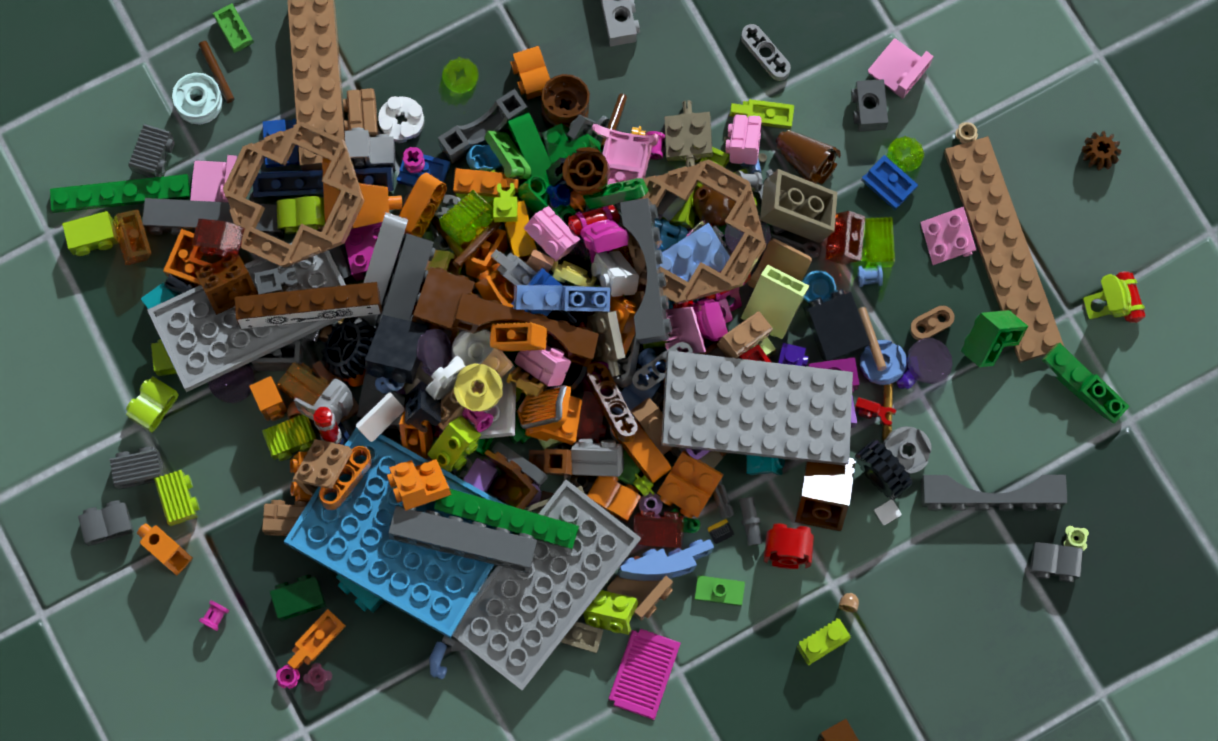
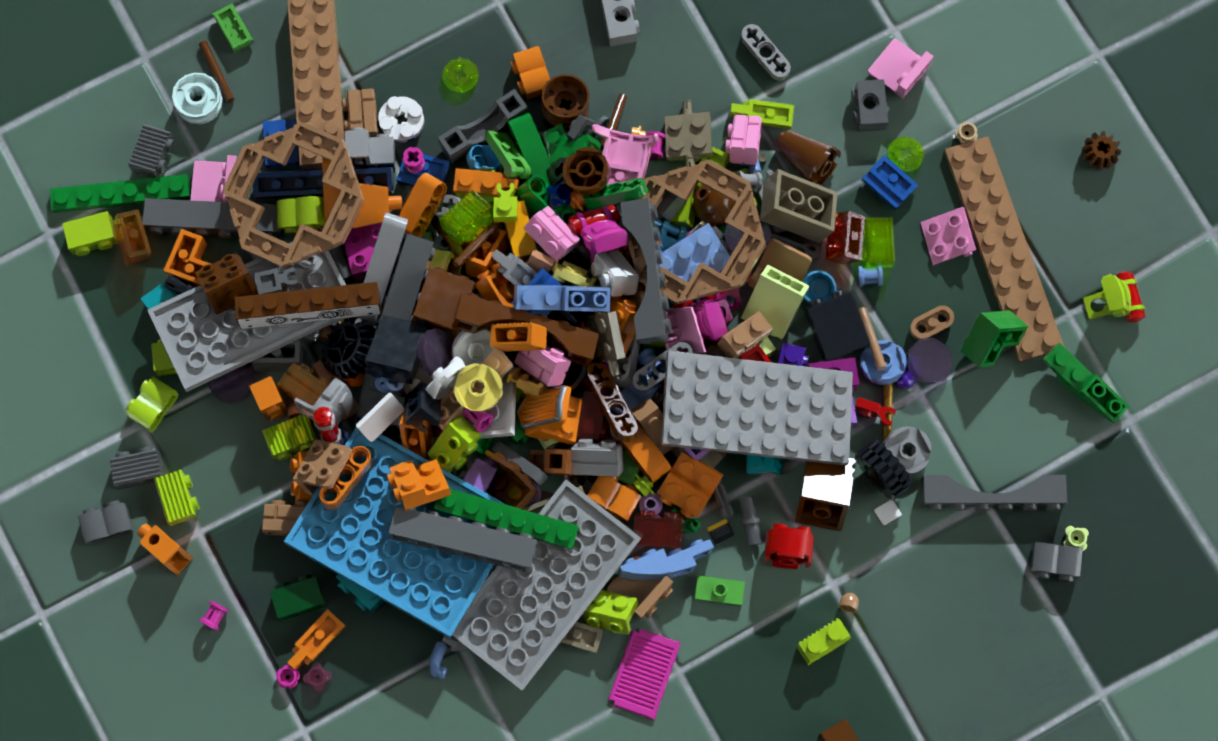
(217, 237): clear red brick -> none

